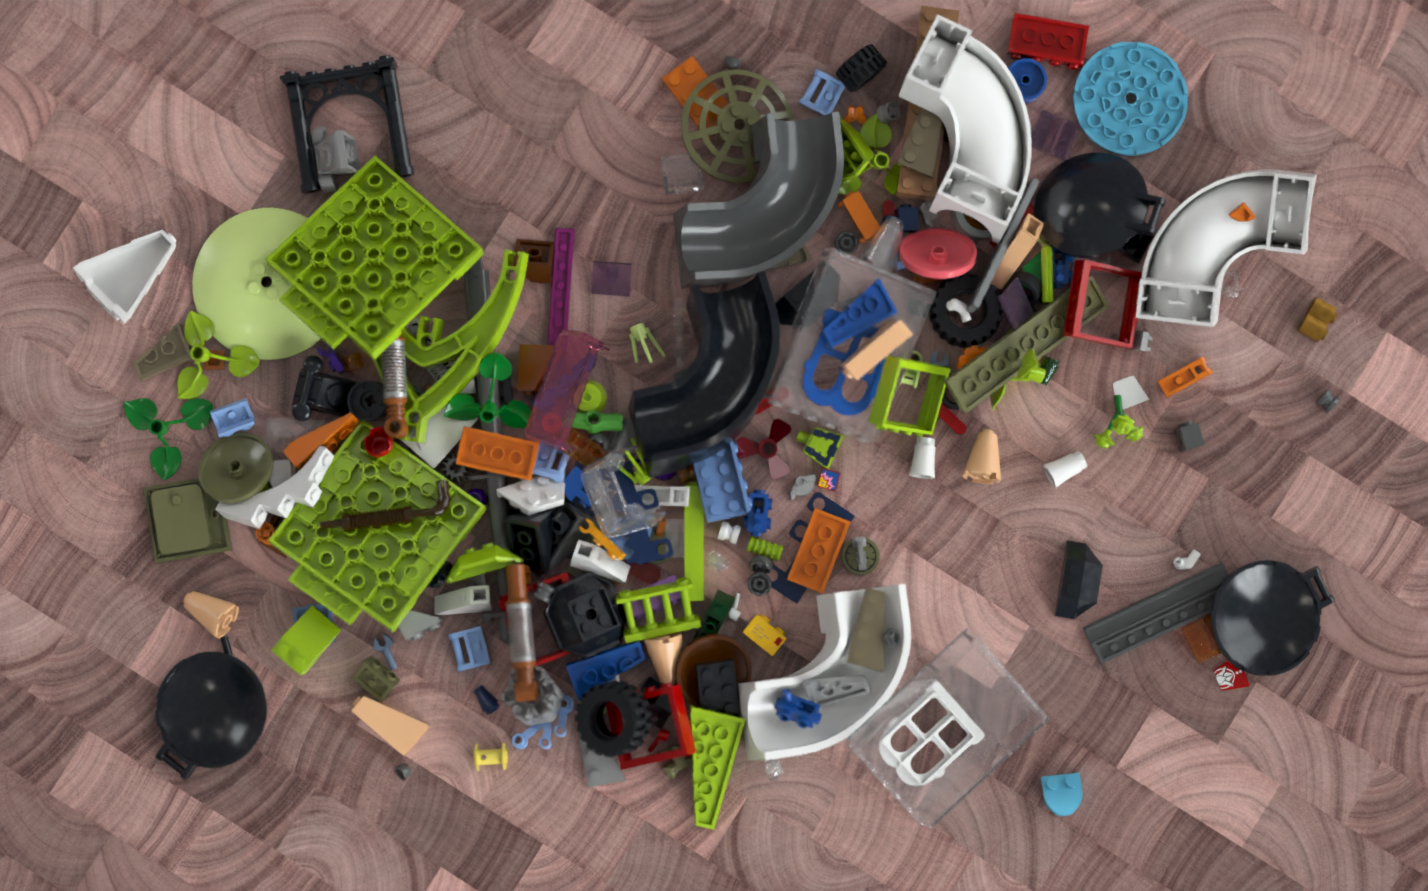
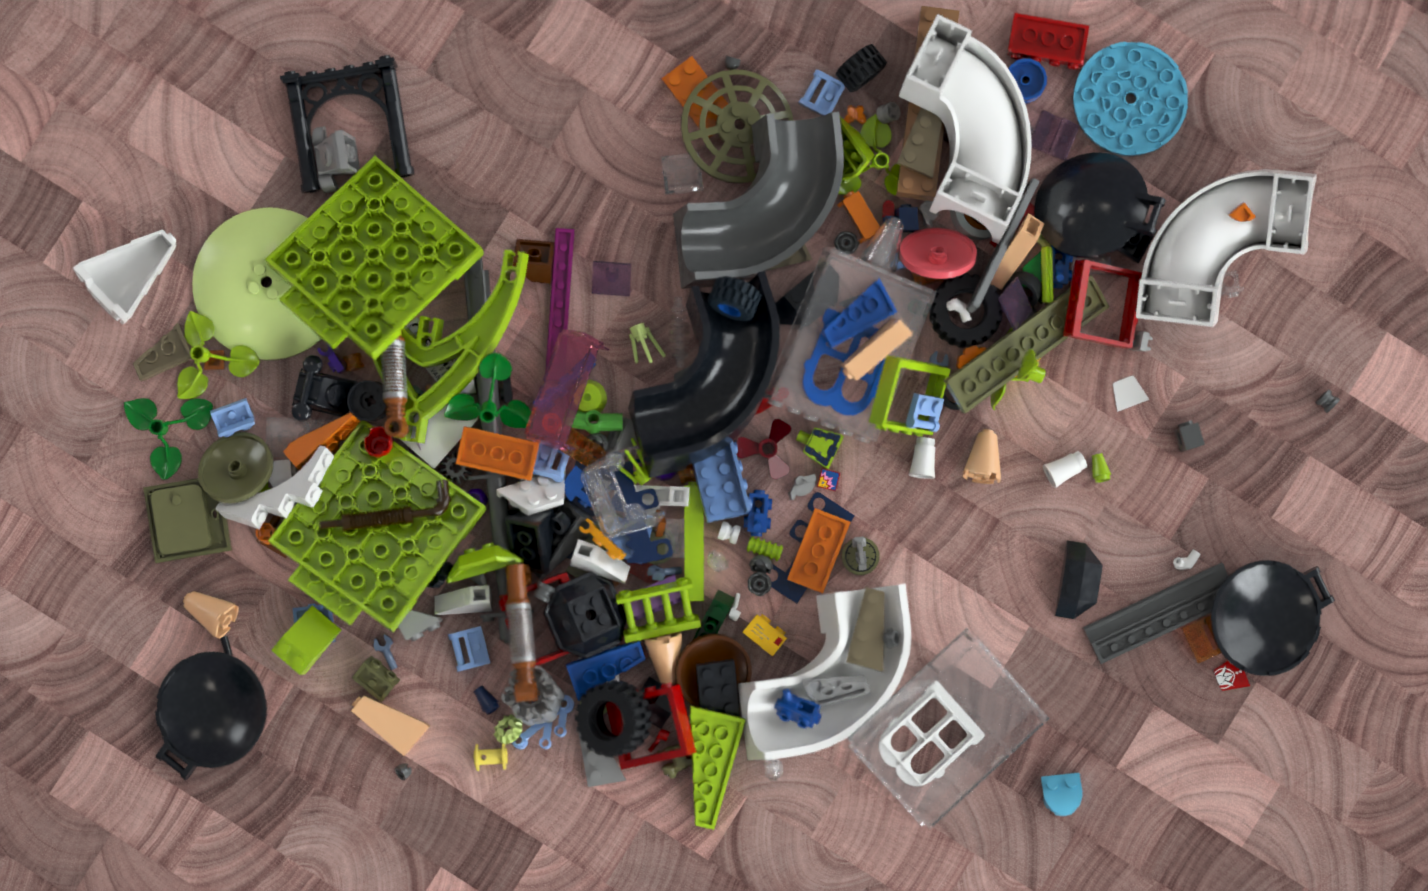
(511, 734): none -> yellowish green gear
(532, 367): dark orange slope -> none
(659, 573): none -> sand blue bar
(734, 298): none -> black wheel
(915, 374): yellowish green piece -> none
(928, 406): none -> light blue plate
(951, 420): red piece -> none
(1051, 367): clear green cone -> none
(1100, 469): none -> lime cone
(1121, 424): lime plant -> none
(1184, 377): orange plate -> none
(1317, 319): pearl gold brick -> none

